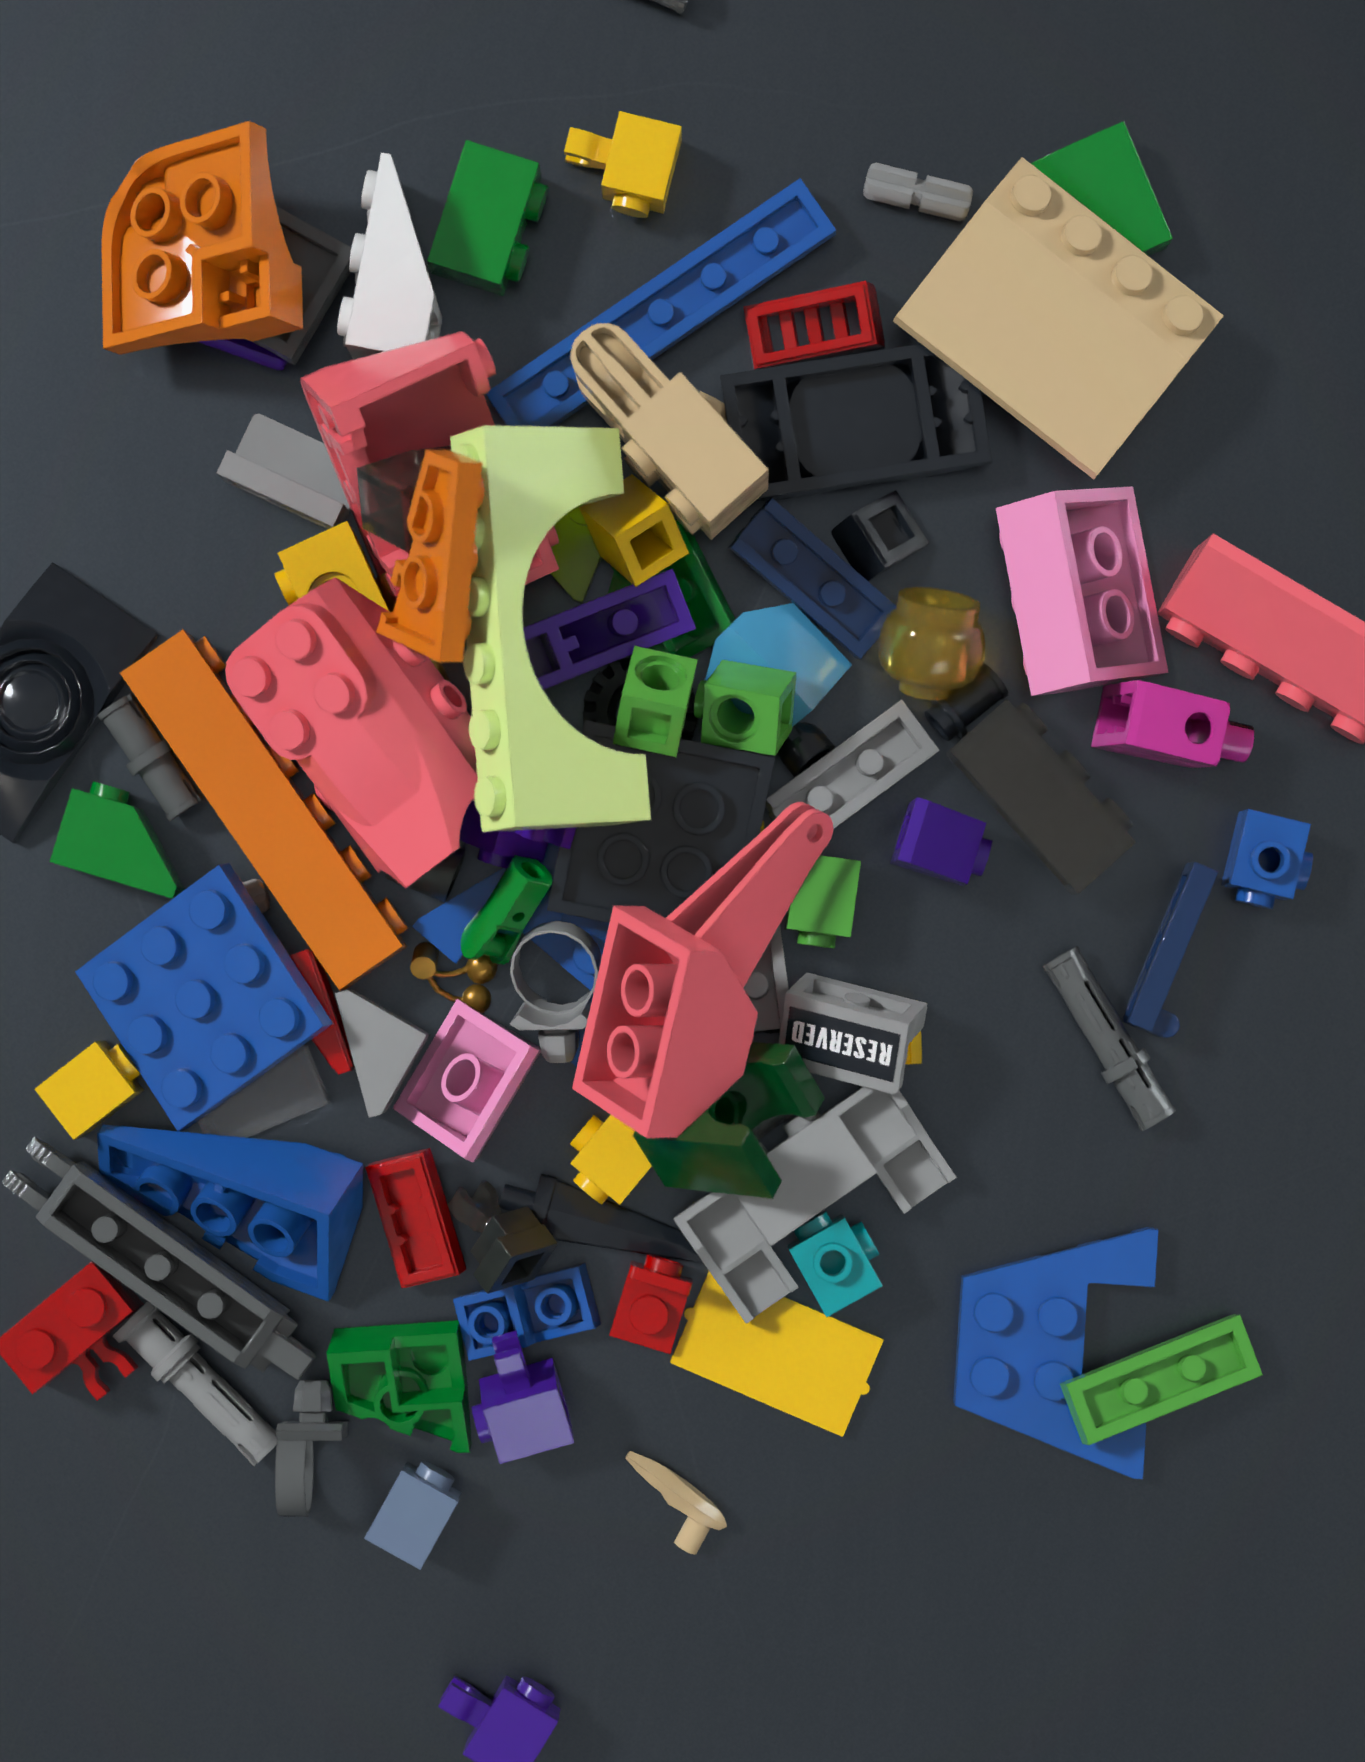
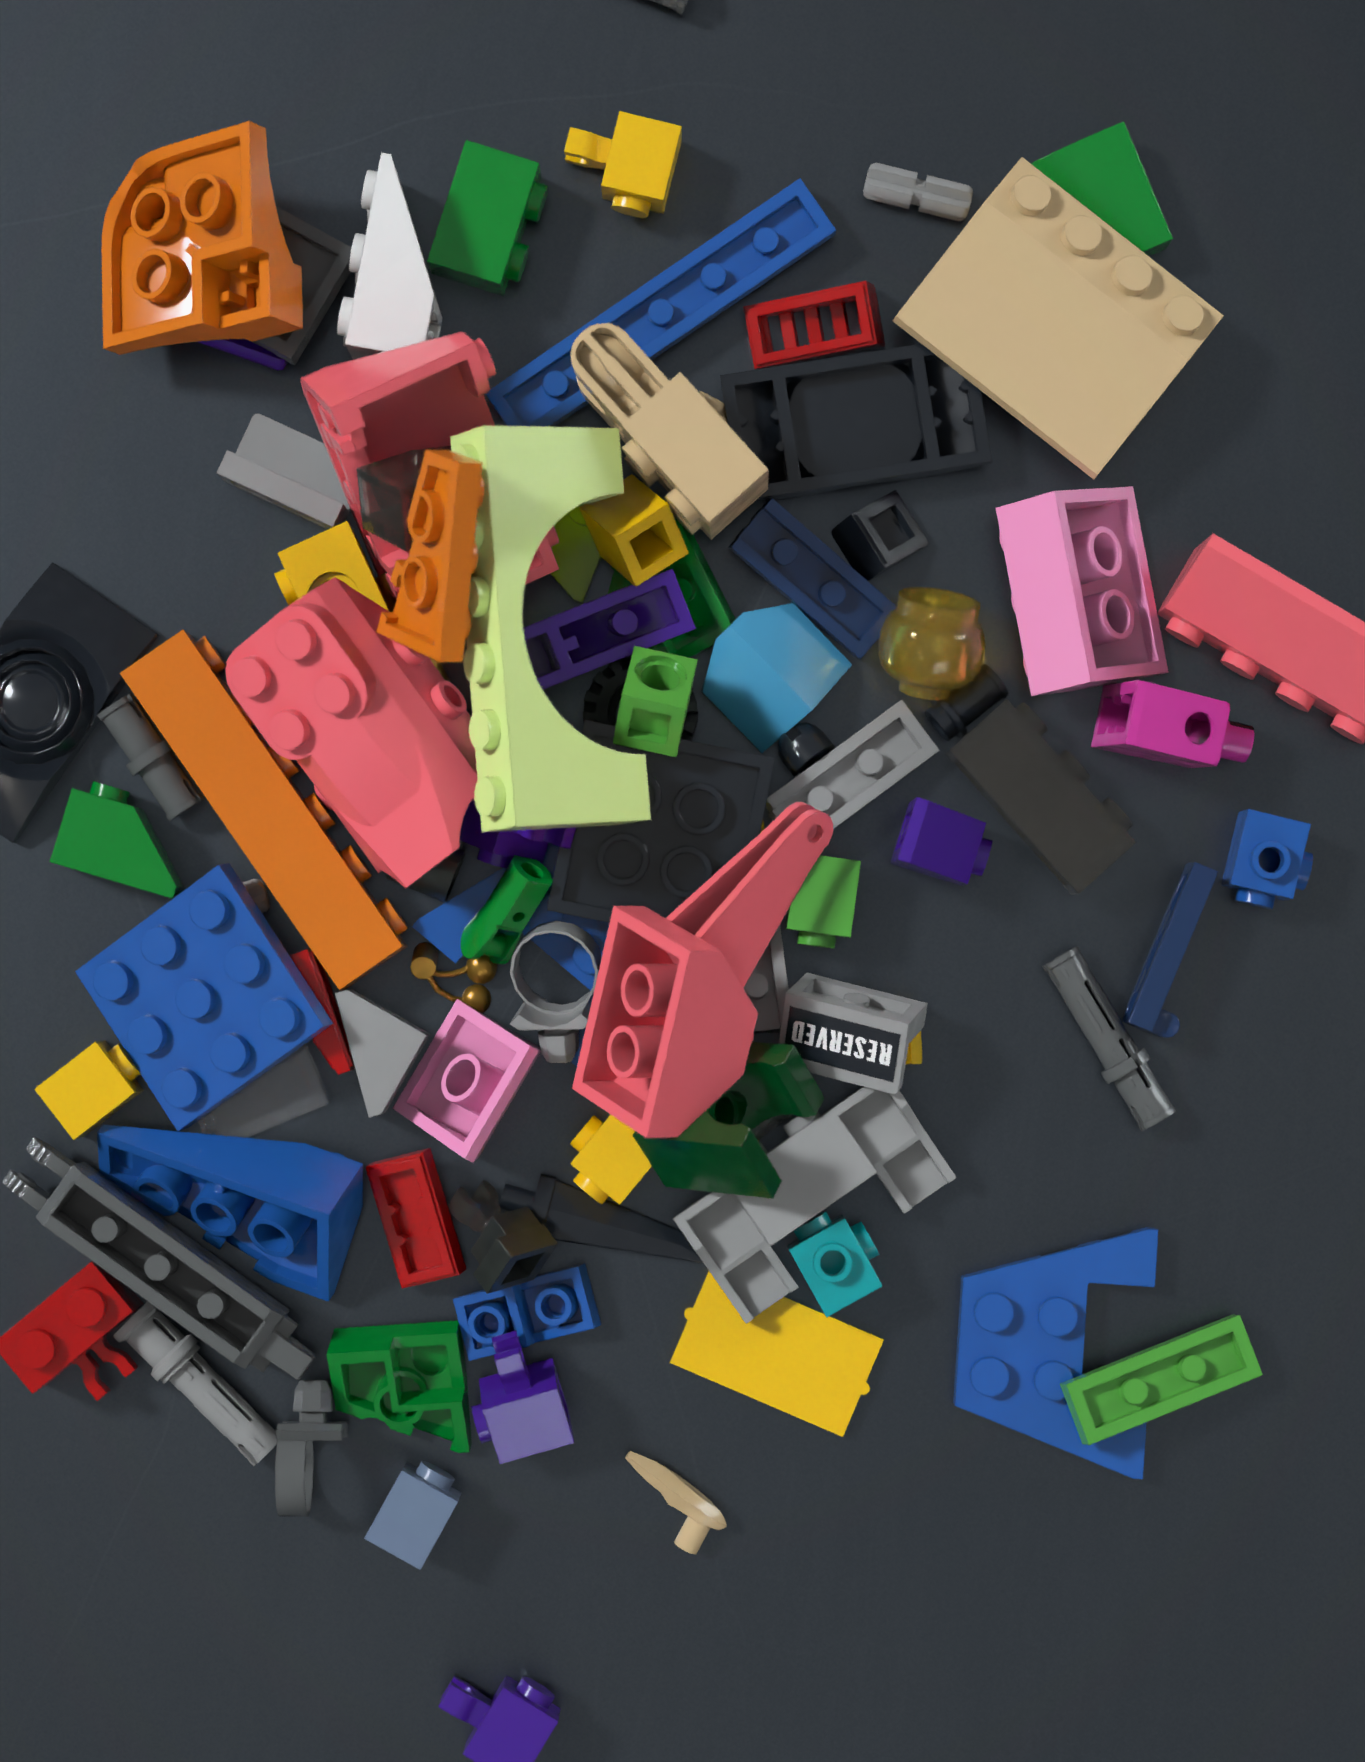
(652, 1303): red bracket -> none
(764, 689): bright green brick -> none

